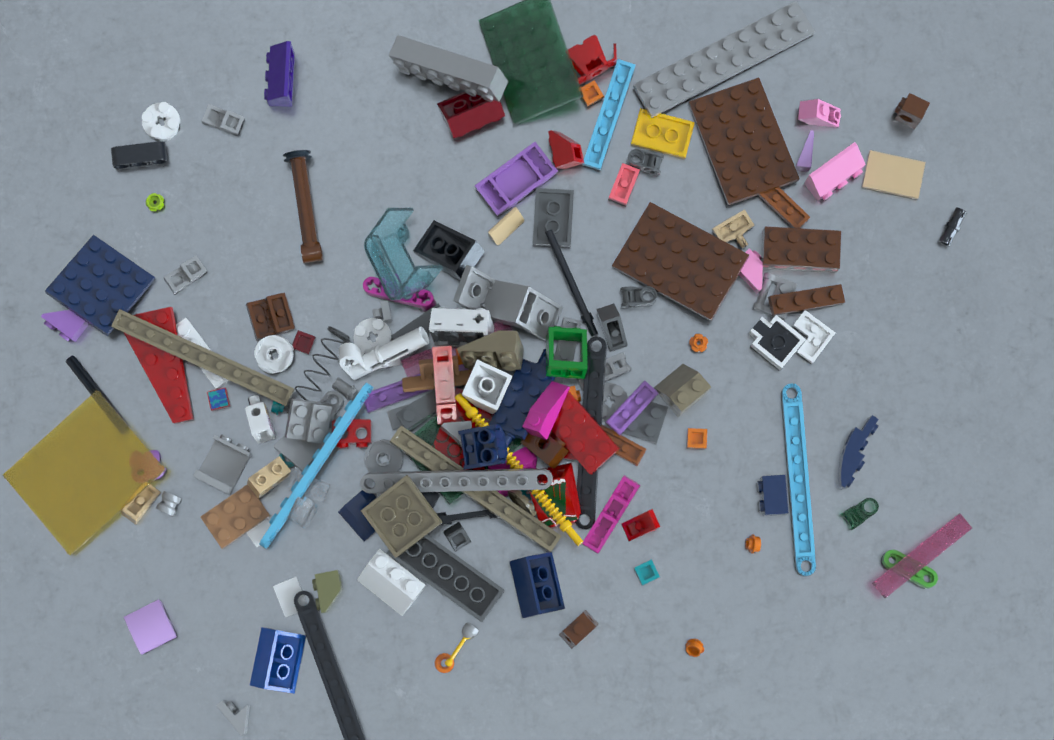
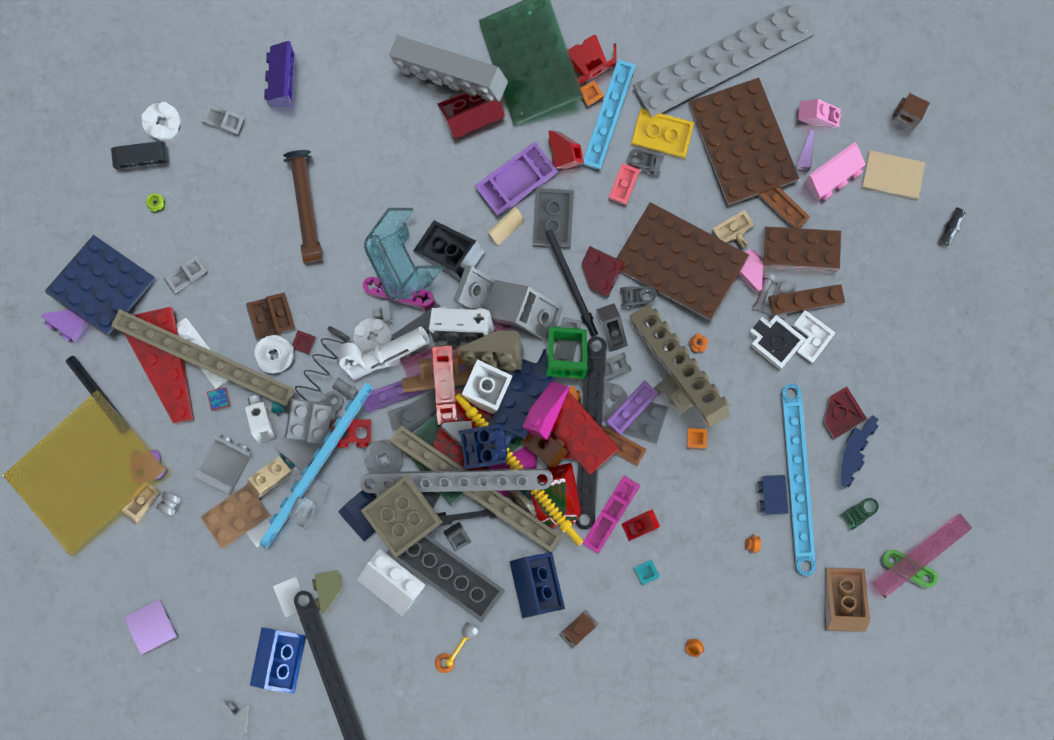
(601, 270): none -> dark red plate
(680, 366): none -> dark tan brick
(842, 413): none -> dark red plate
(846, 600): none -> medium nougat slope

